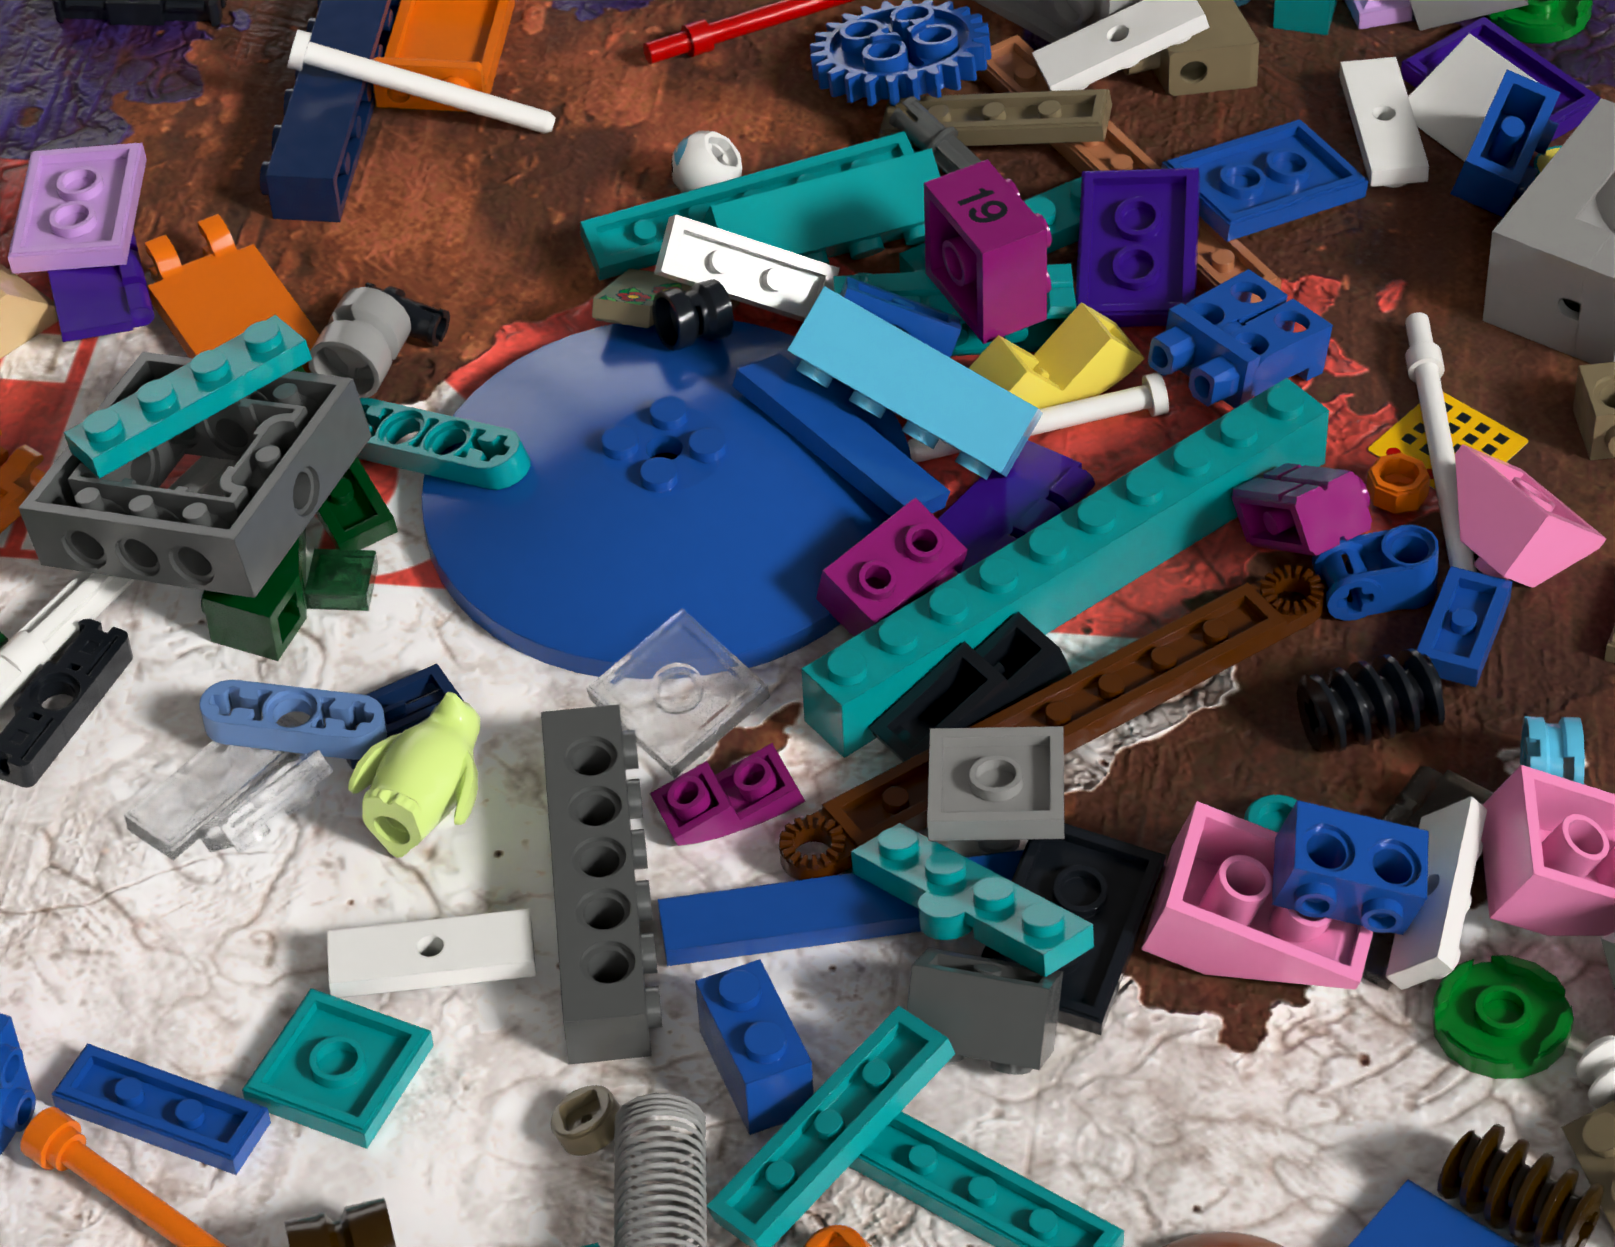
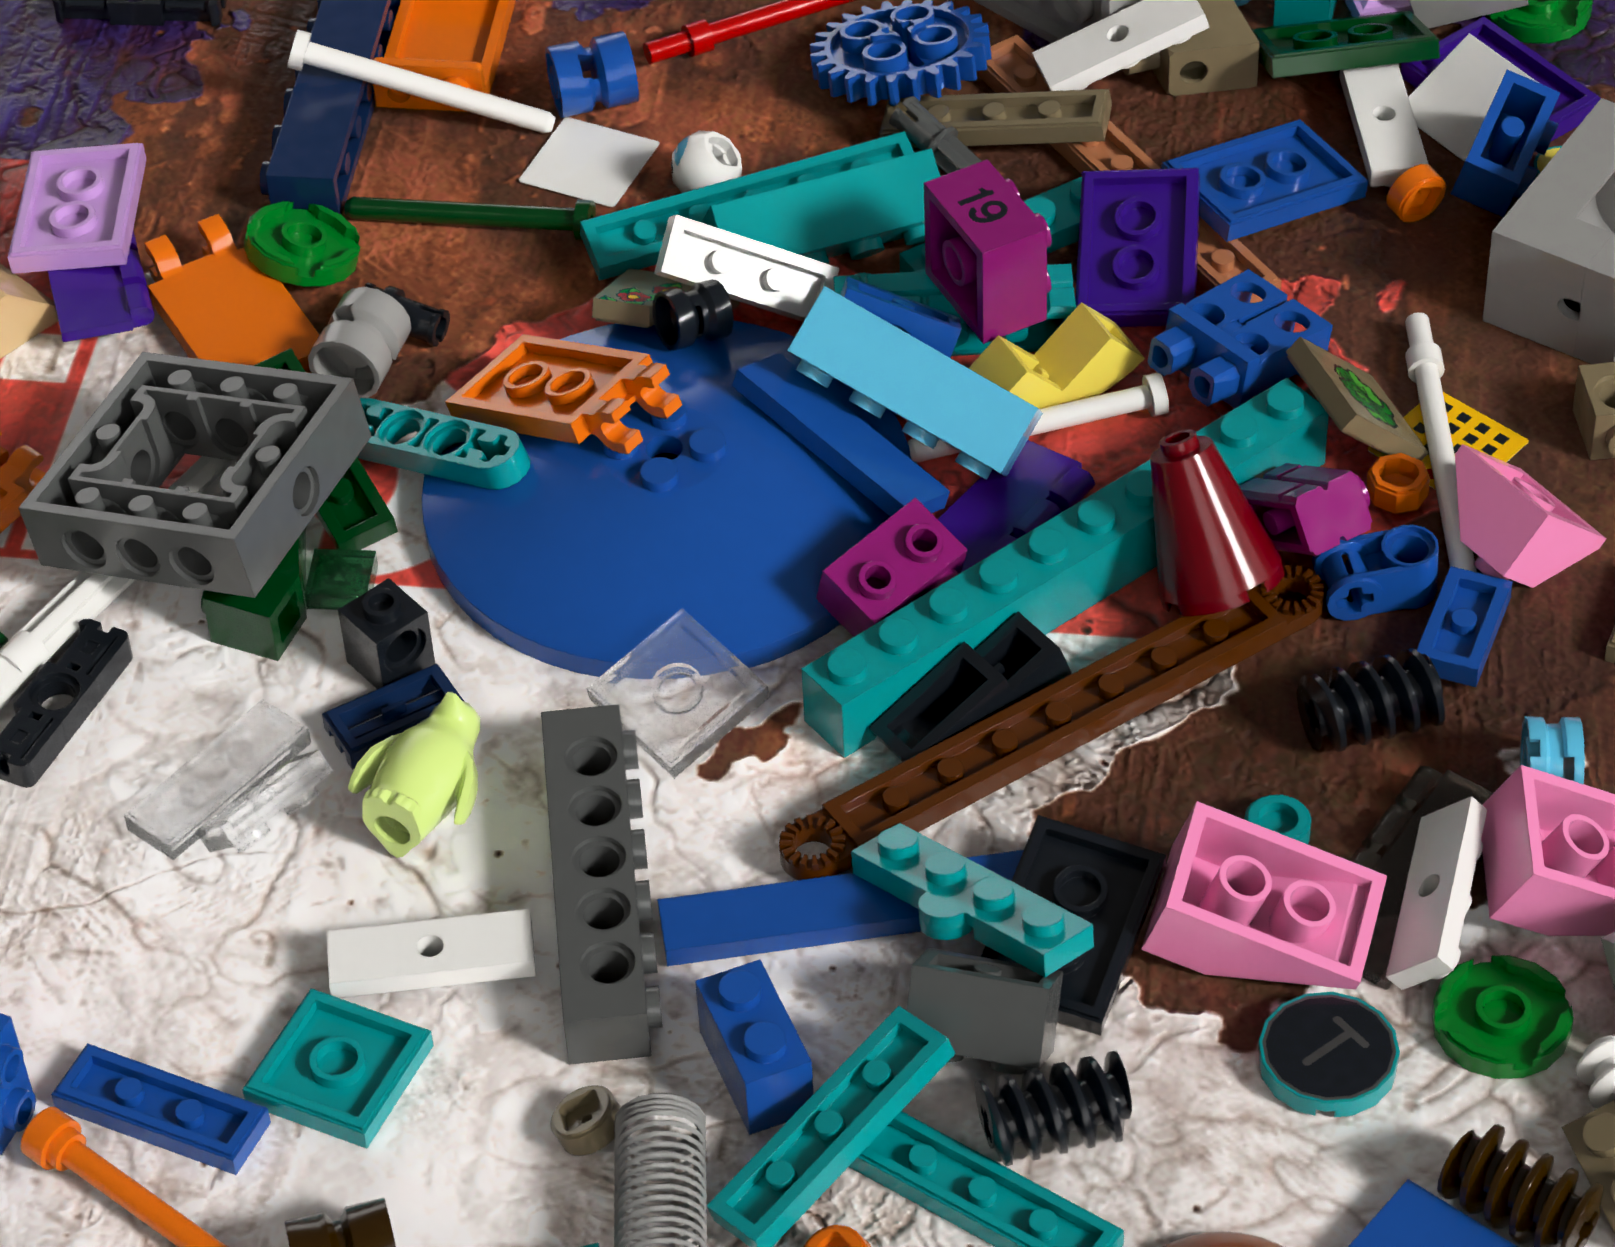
(187, 396): teal plate -> none
(247, 729): medium blue beam -> none
(302, 245): none -> green tile
(386, 634): none -> black brick
(471, 213): none -> dark green bar
(566, 391): none -> orange tile
(589, 162): none -> white sticker
(611, 69): none -> blue wheel
(713, 806): magenta slope -> none
(996, 785): light grey tile -> none
(1055, 1107): none -> black piece
(1205, 530): none -> dark red cone
(1328, 1054): none -> black tile
(1345, 44): none -> dark green tile
(1350, 868): blue brick -> none
(1354, 401): none -> dark tan tile
(1416, 193): none -> orange tile

